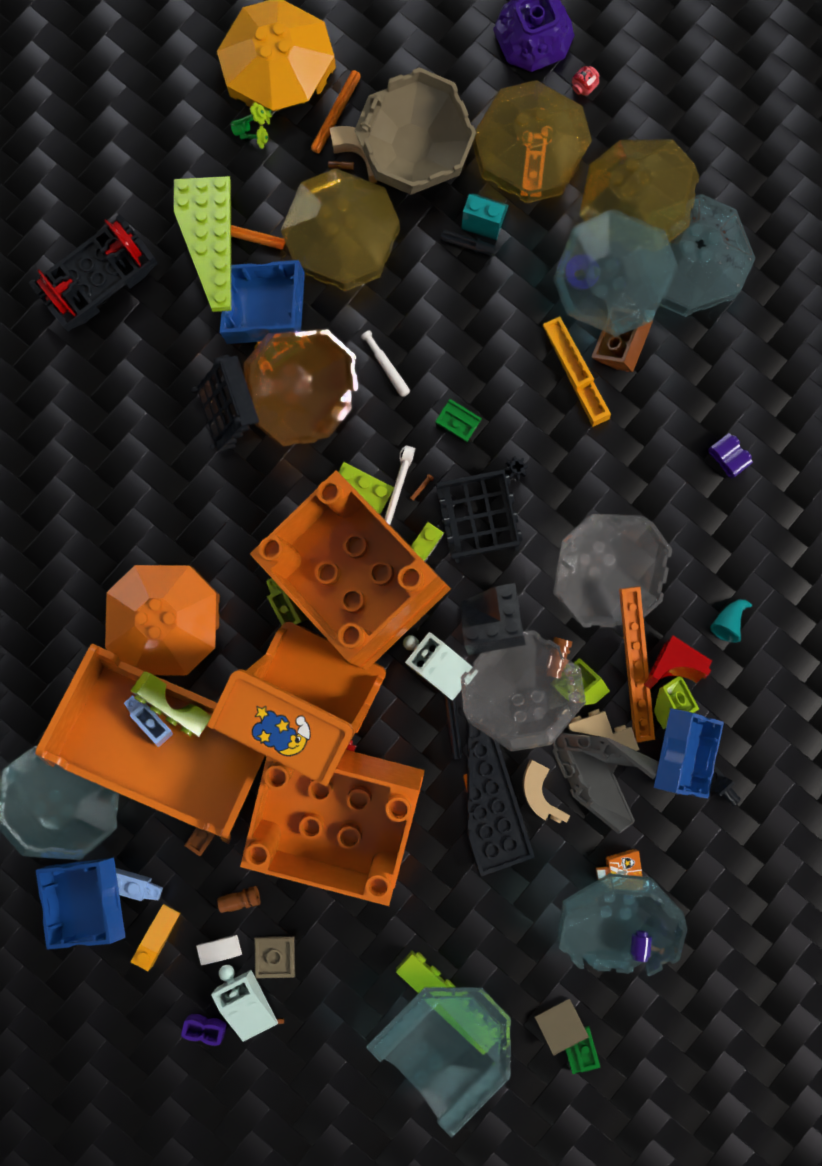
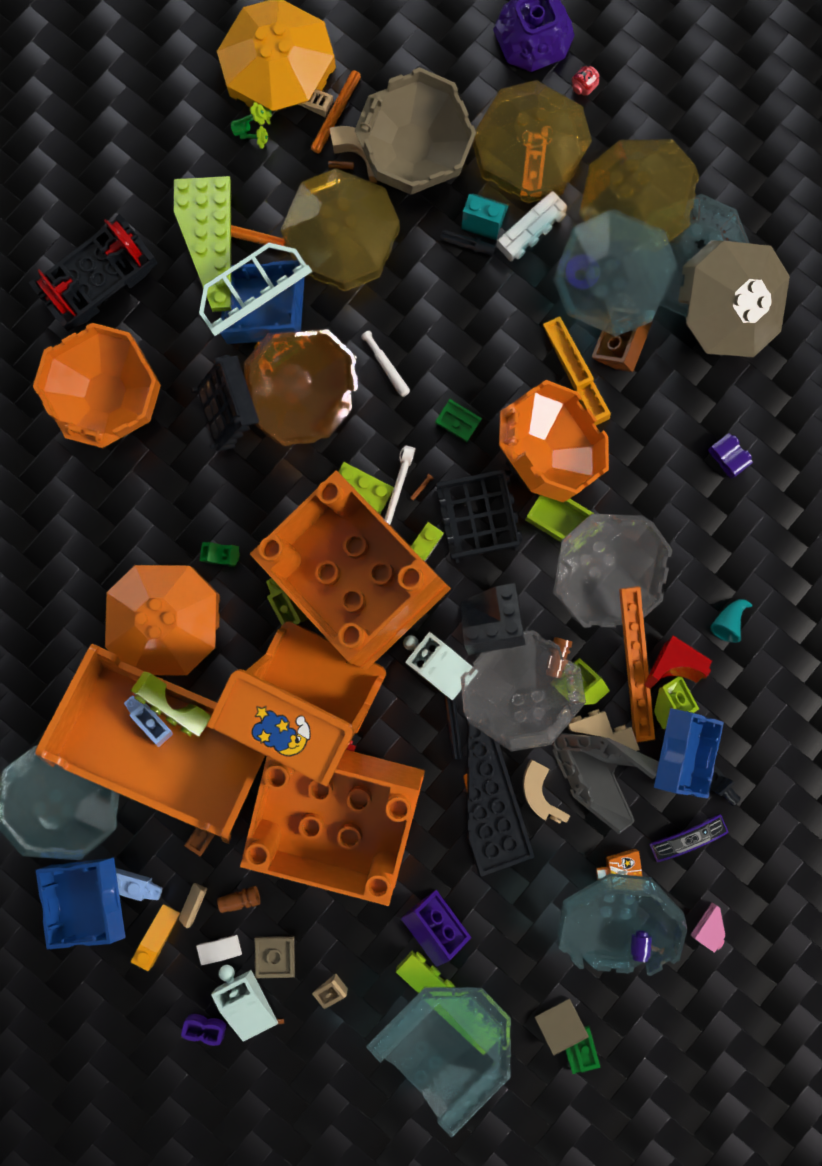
(97, 385): none -> orange windscreen
(192, 905): none -> tan slope
(219, 554): none -> green brick
(267, 293): none -> light aqua plate
(322, 96): none -> tan slope
(330, 991): none -> tan slope
(436, 928): none -> dark purple slope
(531, 226): none -> white brick
(553, 441): none -> orange windscreen
(557, 517): none -> lime piece
(689, 839): none -> slope
(710, 929): none -> bright pink slope
(734, 297): none -> dark tan windscreen

